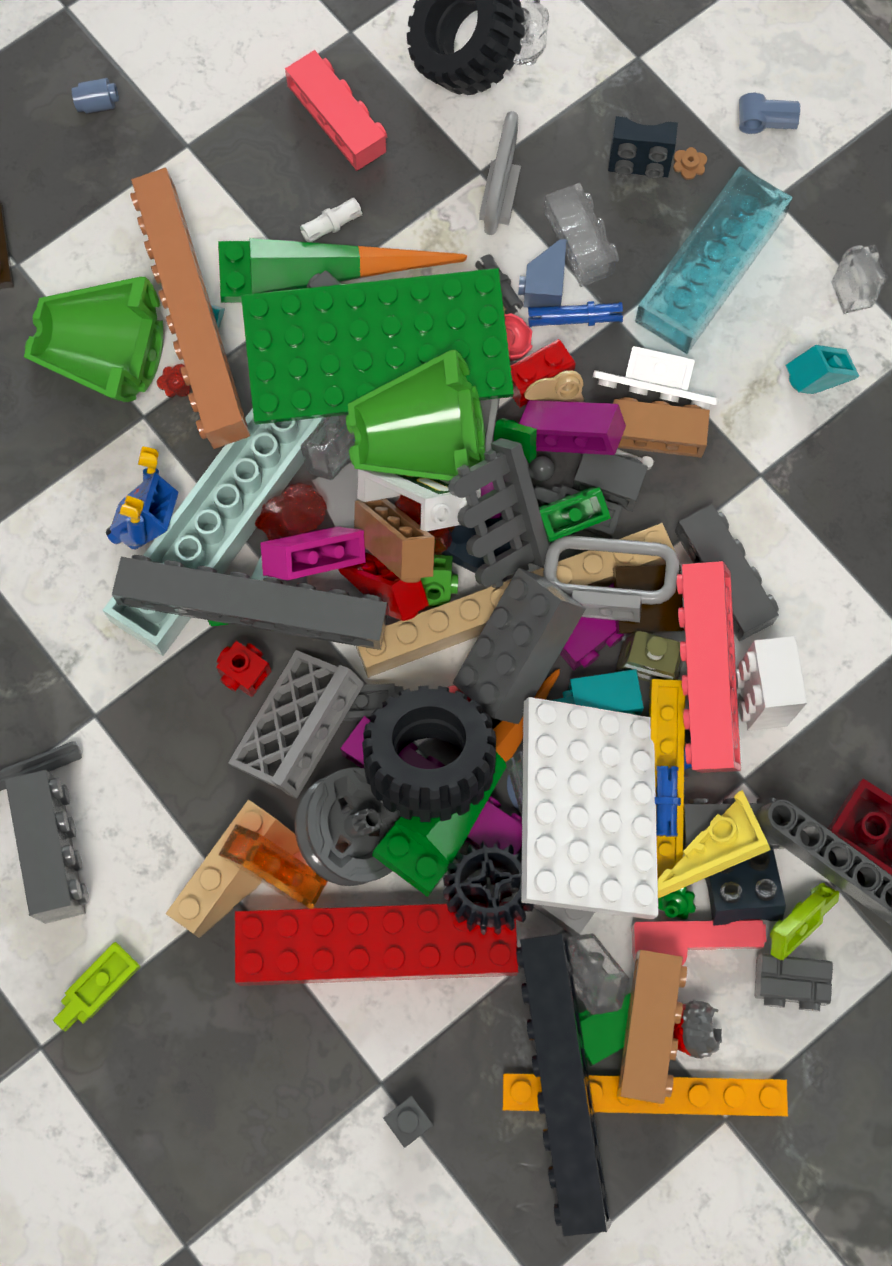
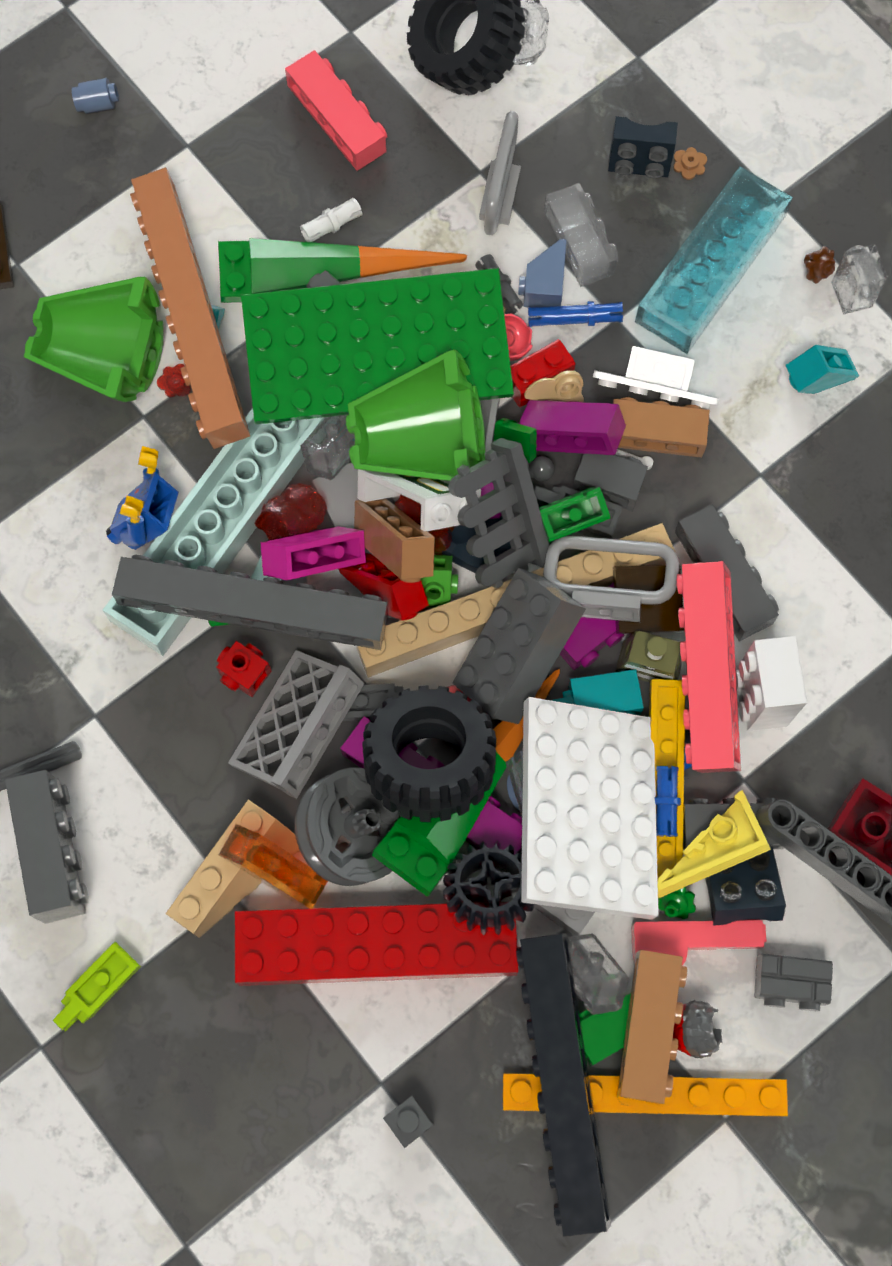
(758, 113): sand blue piece -> none
(802, 921): lime hinge -> none
(819, 264): none -> reddish brown plant

